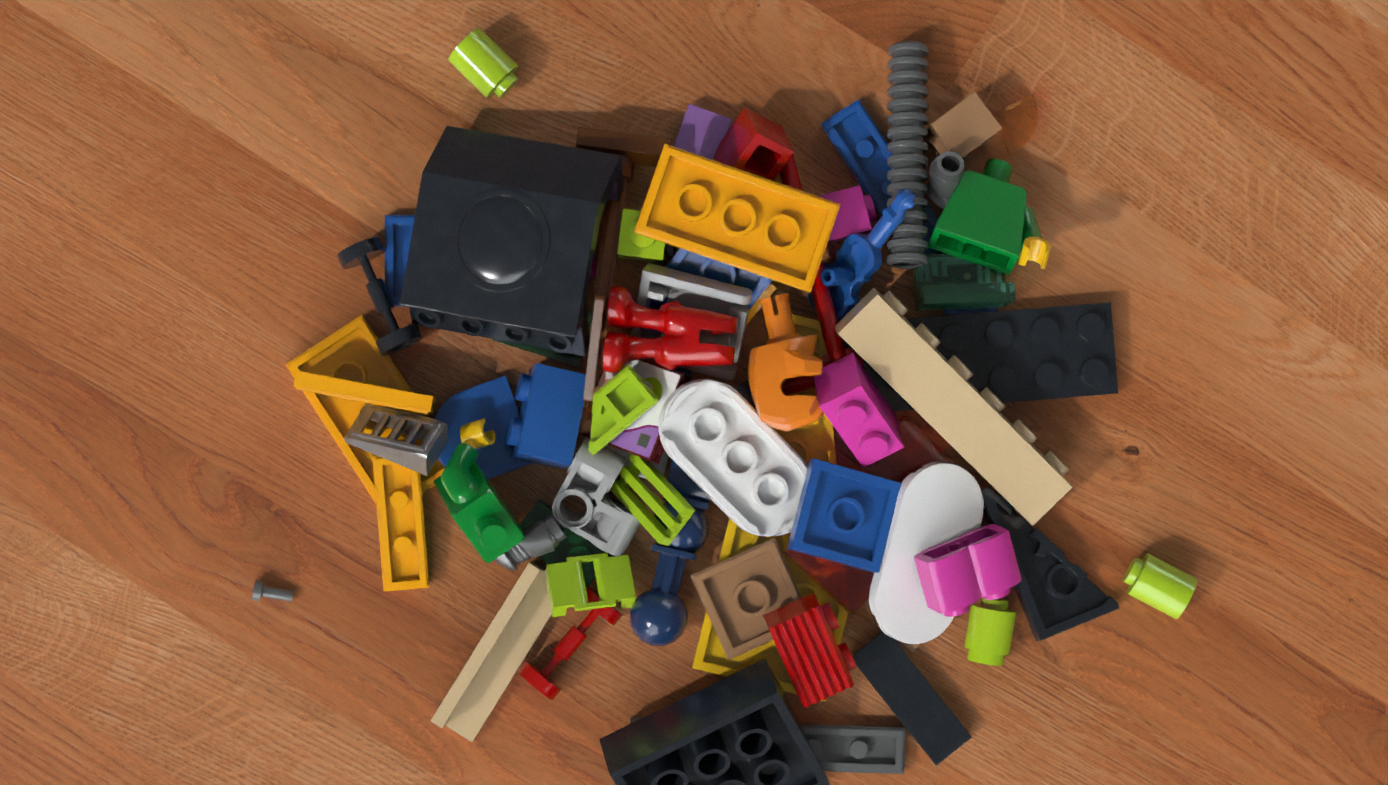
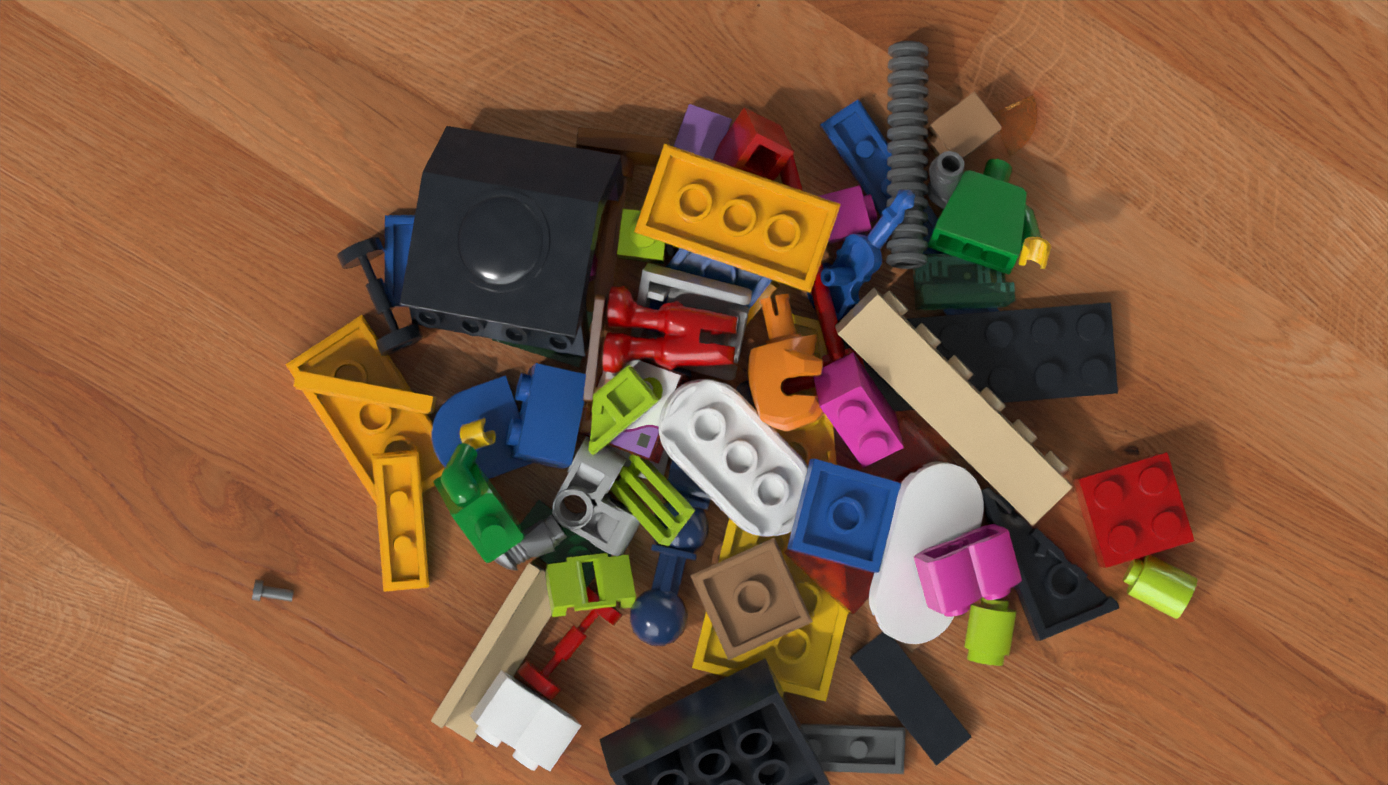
(417, 458): flat silver slope -> none
(484, 64): lime brick -> none
(525, 722): none -> white brick
(809, 649): red brick -> none
(1133, 510): none -> red brick

